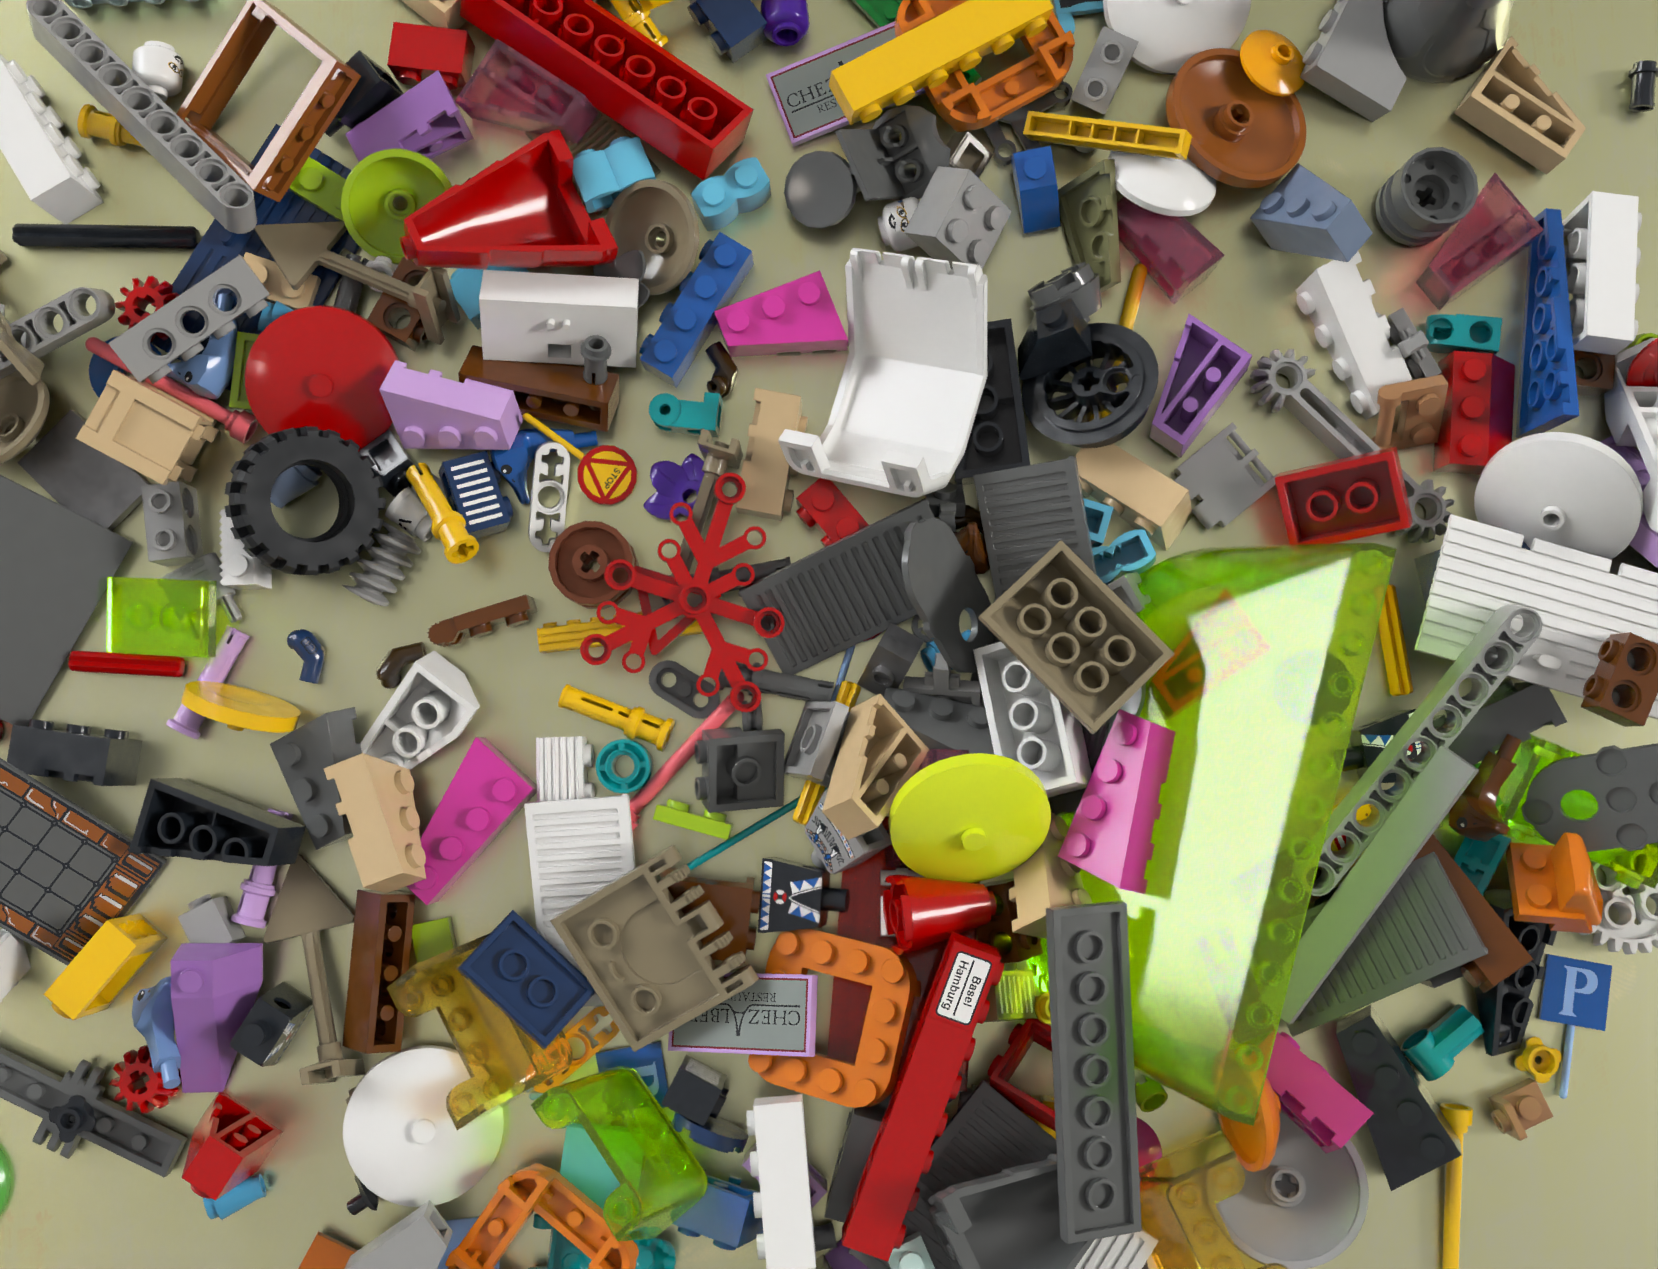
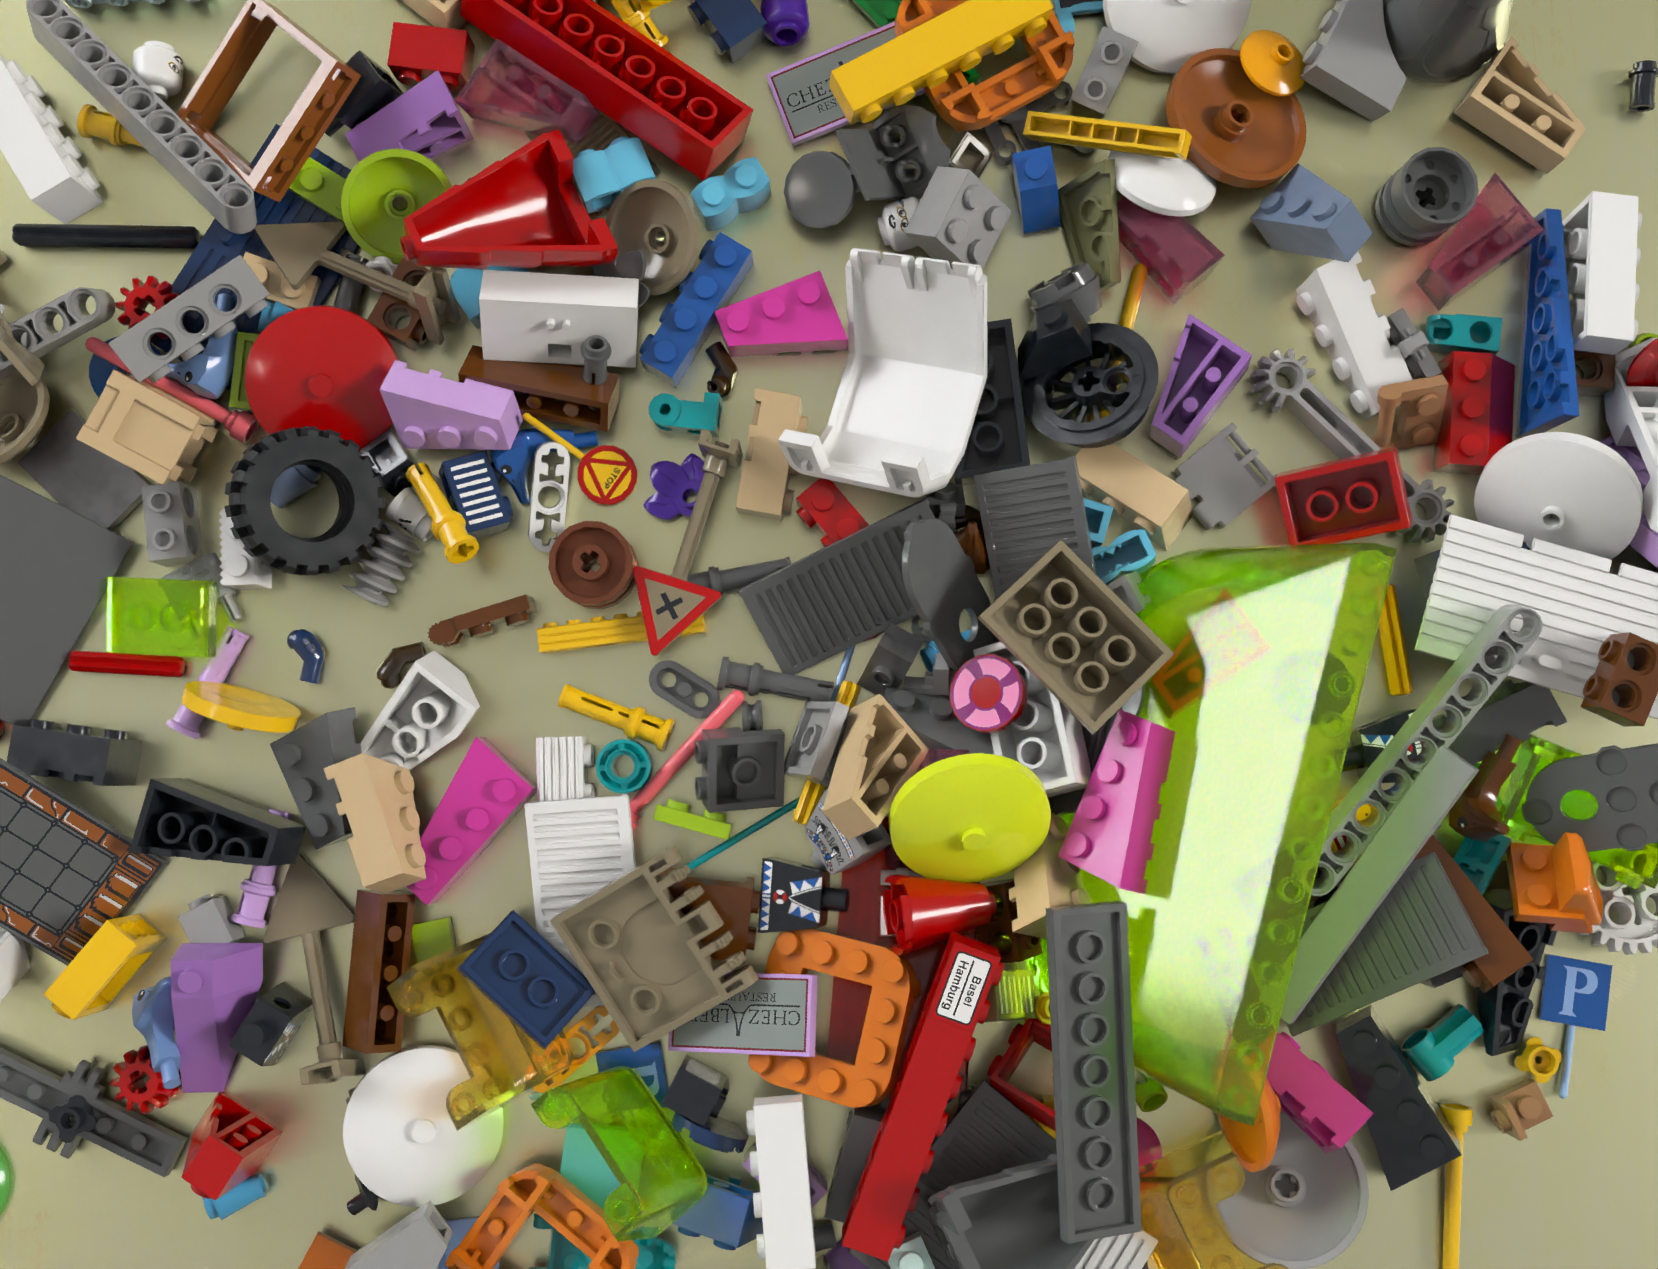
(708, 555): red plant -> none
(988, 693): none -> tile

